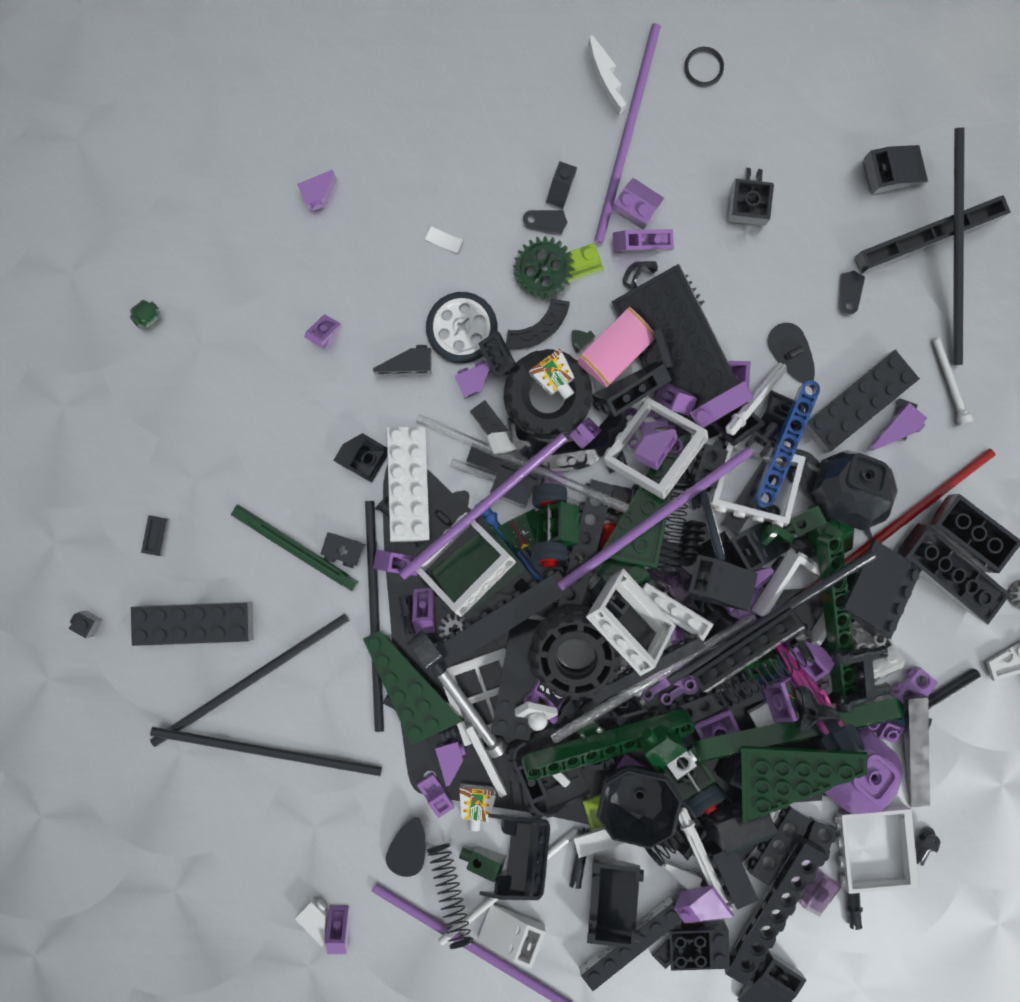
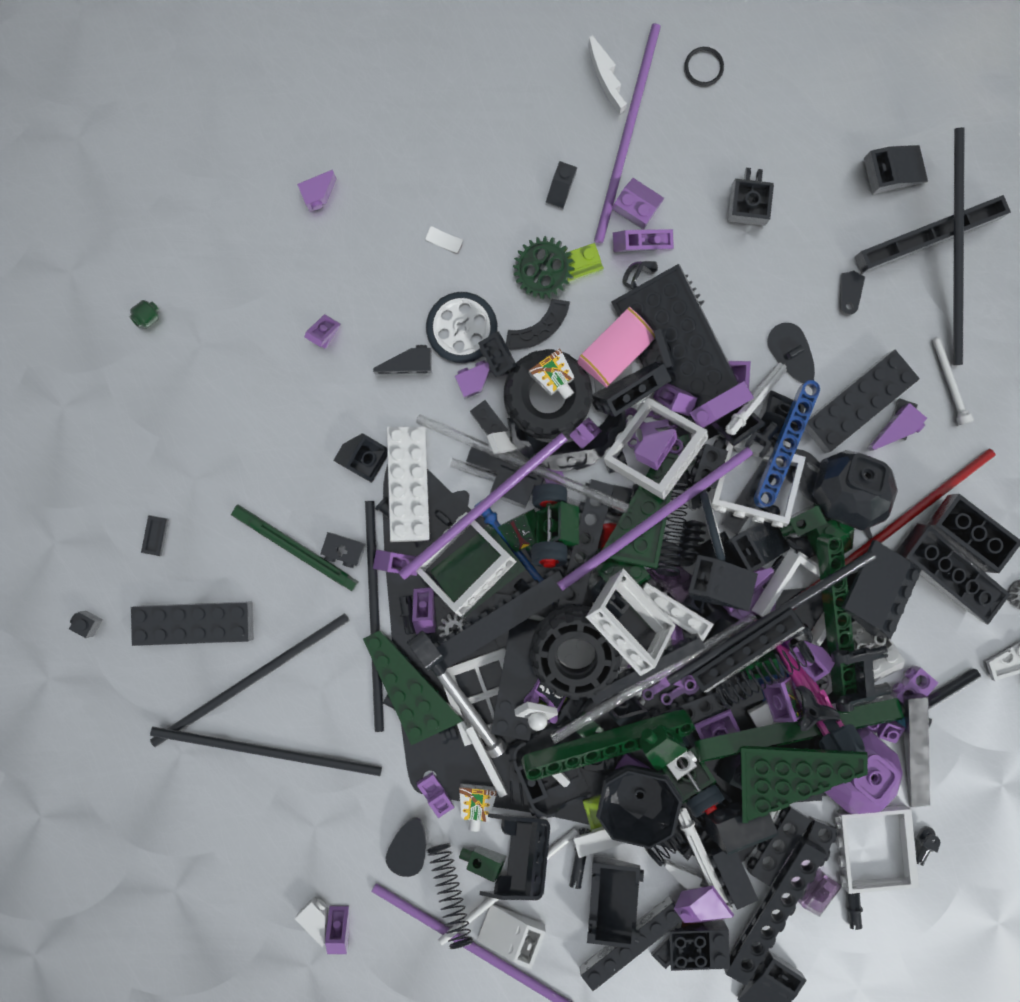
(450, 759): medium lavender slope -> none
(546, 220): black piece -> none
(581, 339): dark green tile -> none
(775, 532): dark green tile -> none

